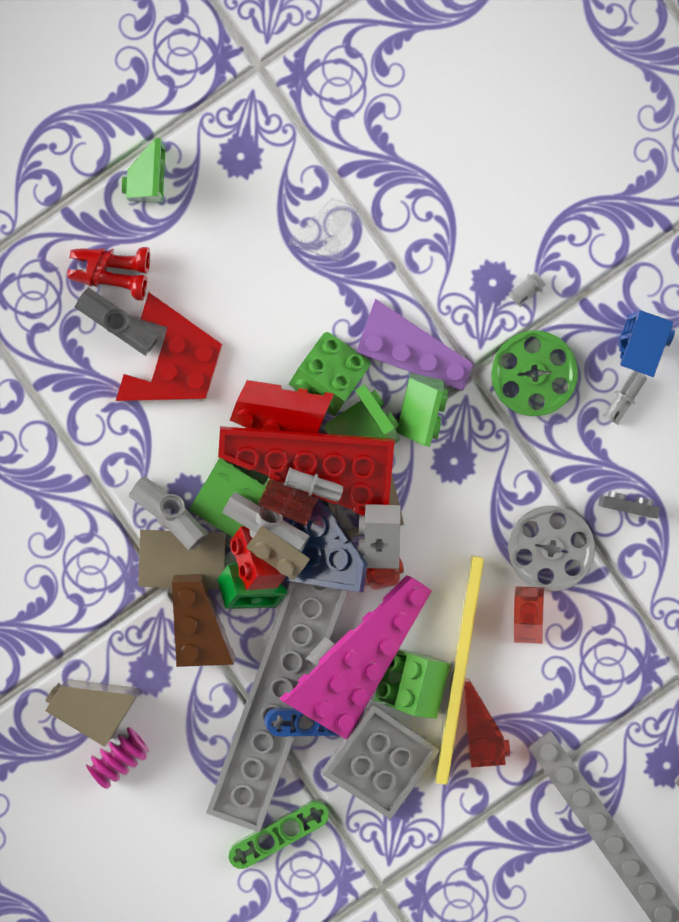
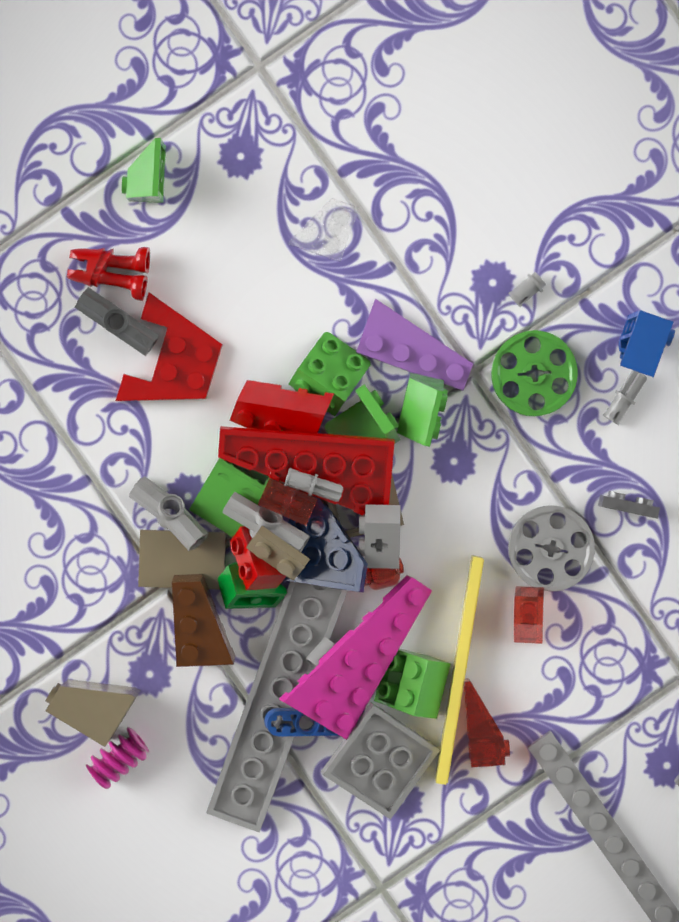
(280, 837): bright green beam -> none

